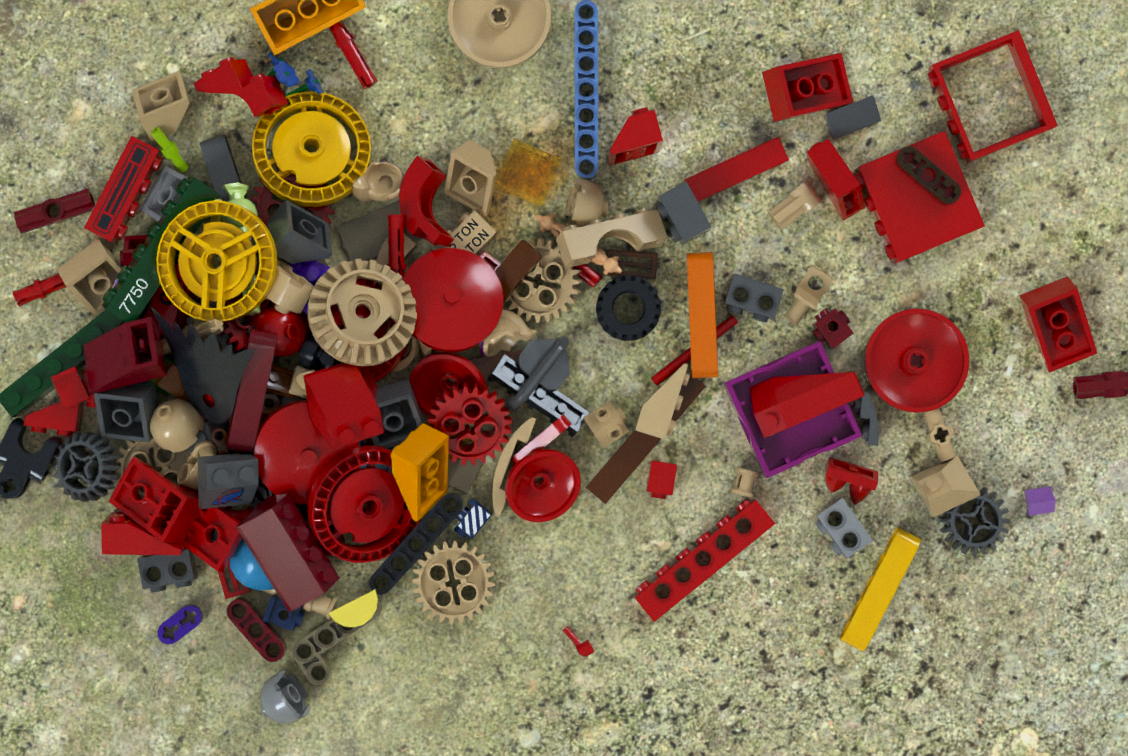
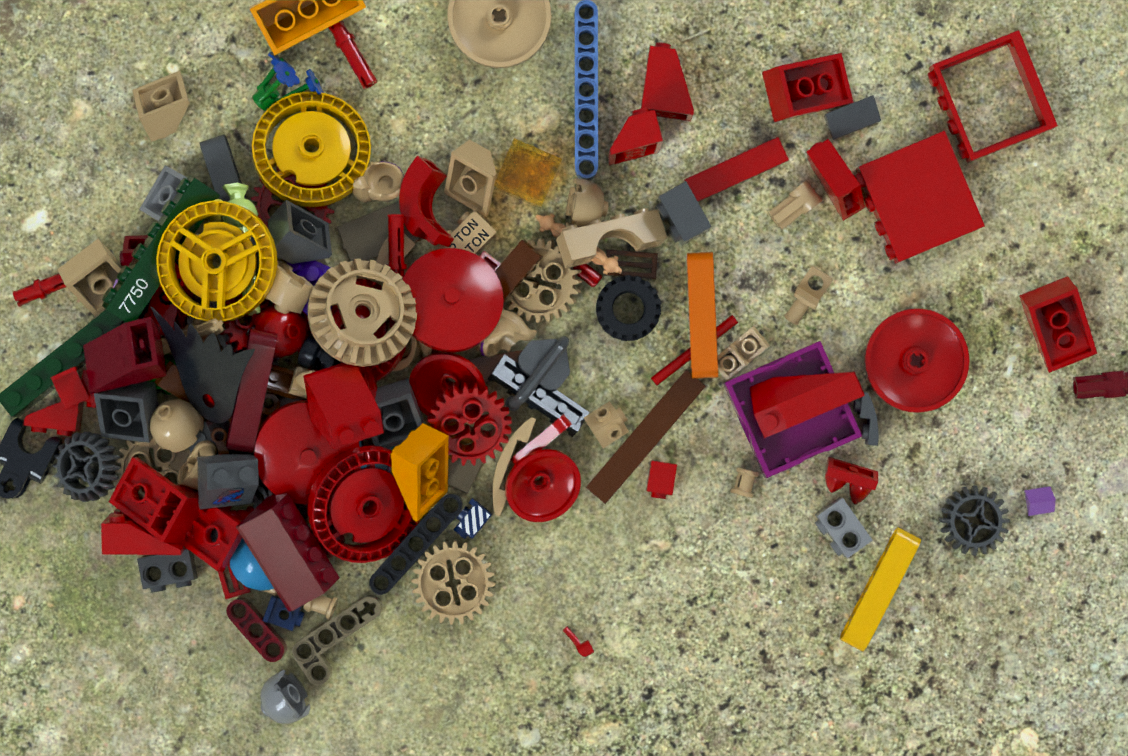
(39, 215): dark red piece -> none
(124, 190): red brick -> none
(169, 149): lime bar -> none
(176, 619): dark purple beam -> none
(234, 77): red arch -> none
(357, 611): light yellow tile -> none
(659, 408): tan slope -> none
(665, 85): none -> red slope
(741, 352): none -> tan slope
(755, 290): dark grey brick -> none
(759, 524): red brick -> none
(841, 328): dark red brick -> none
(918, 156): dark brown beam -> none
(944, 448): tan axle -> none
(945, 486): tan slope -> none

